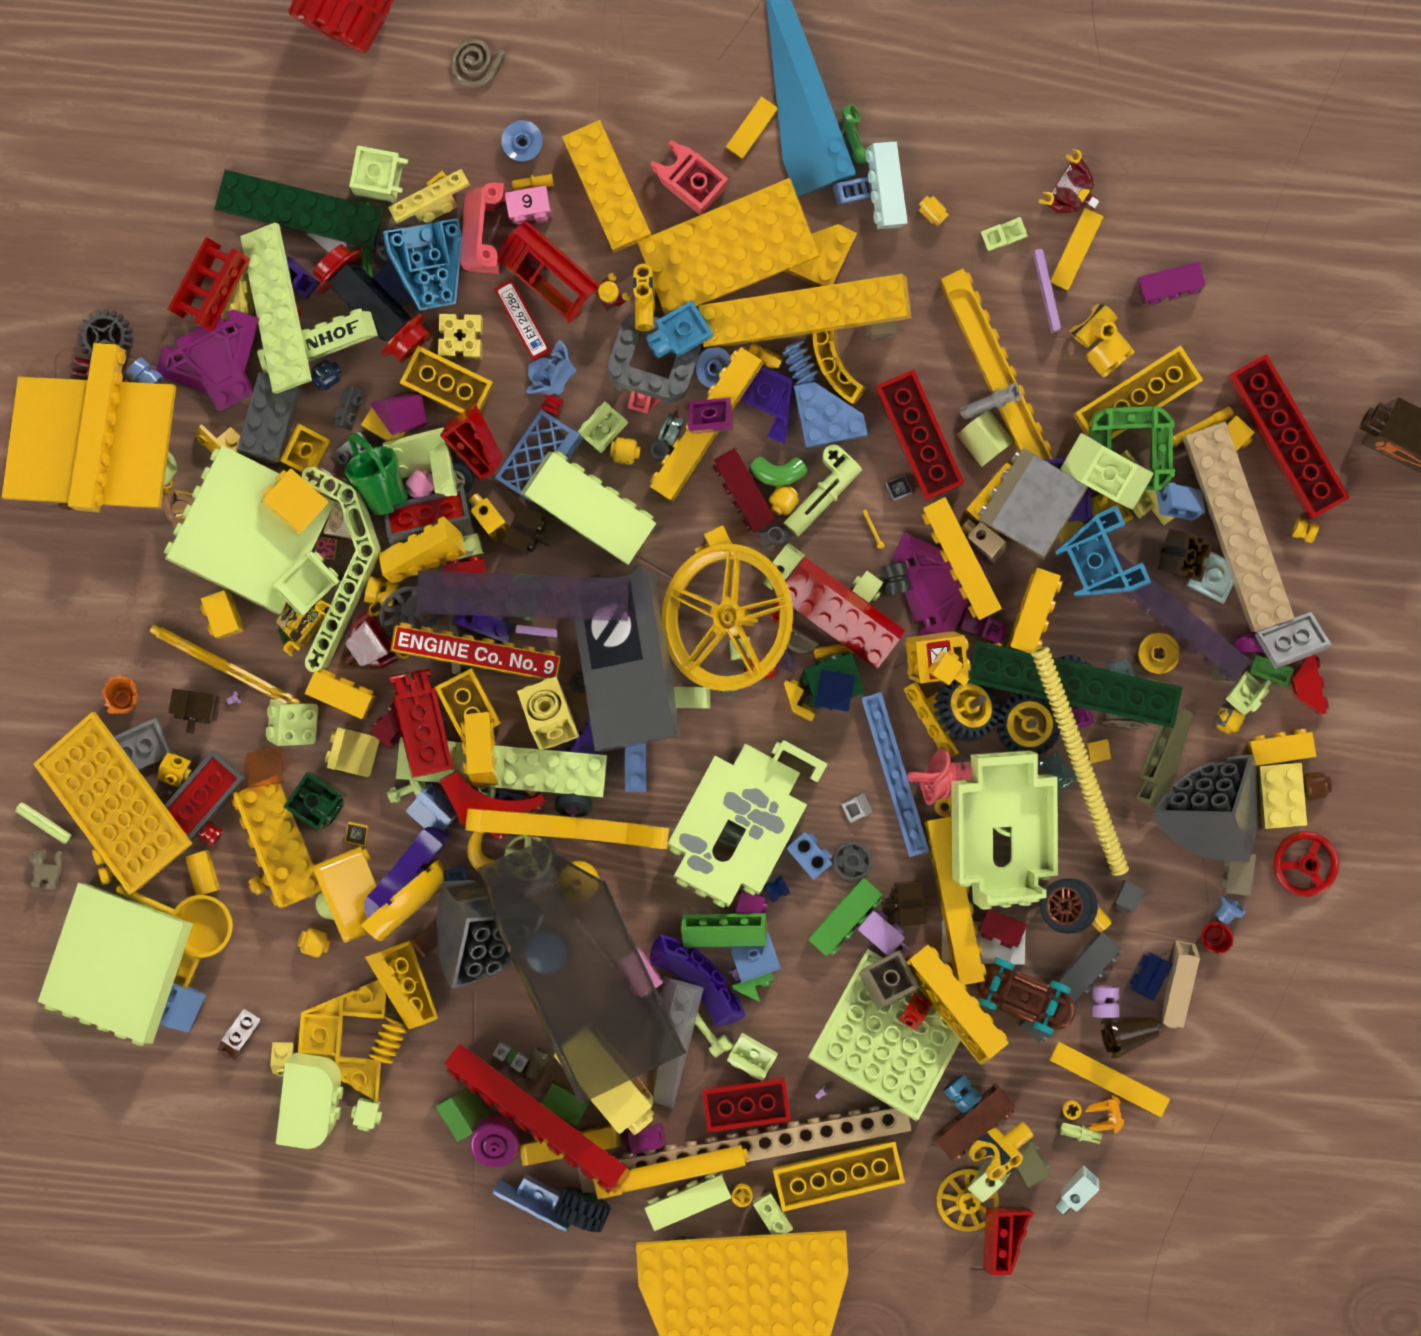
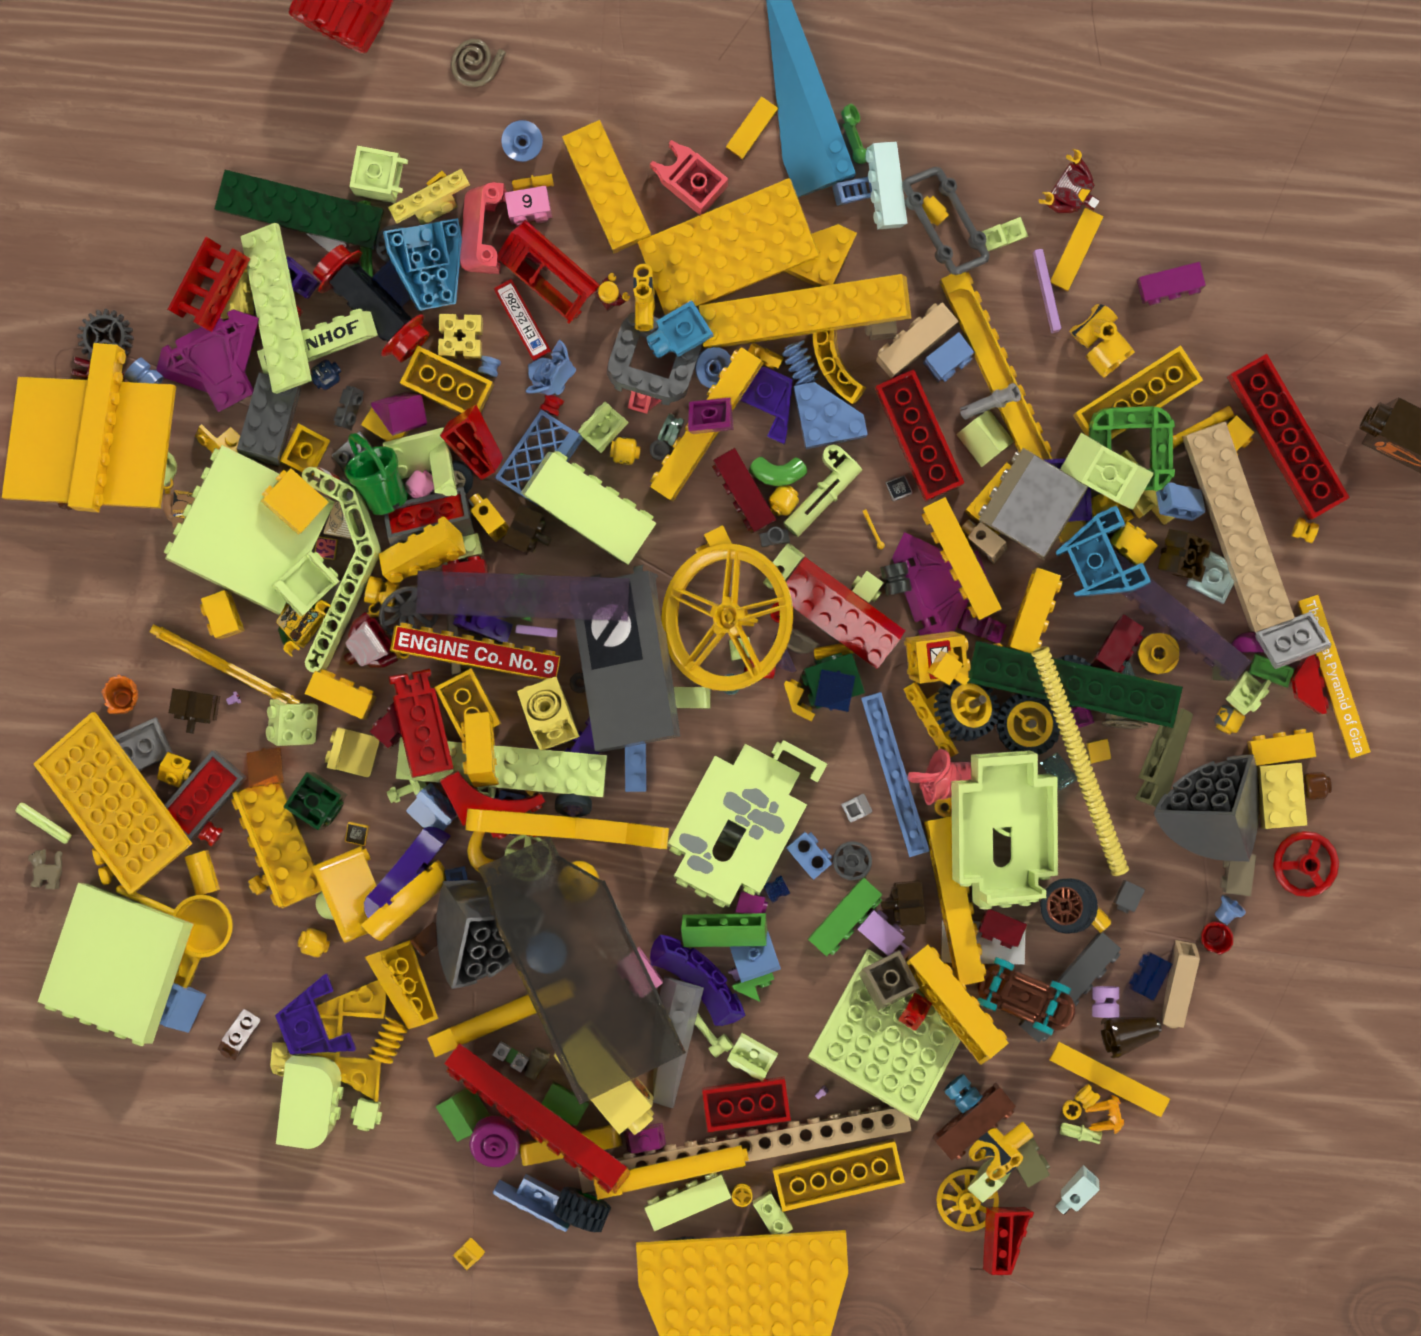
(303, 1025): none -> dark purple wing
(468, 1253): none -> yellow slope
(481, 1025): none -> yellow brick
(489, 366): none -> medium blue wheel
(917, 340): none -> tan brick
(943, 252): none -> dark grey bar
(948, 357): none -> medium blue piece
(1087, 1096): none -> yellow wheel
(1118, 645): none -> dark red brick
(1133, 544): none -> yellow brick
(1337, 685): none -> yellow tile

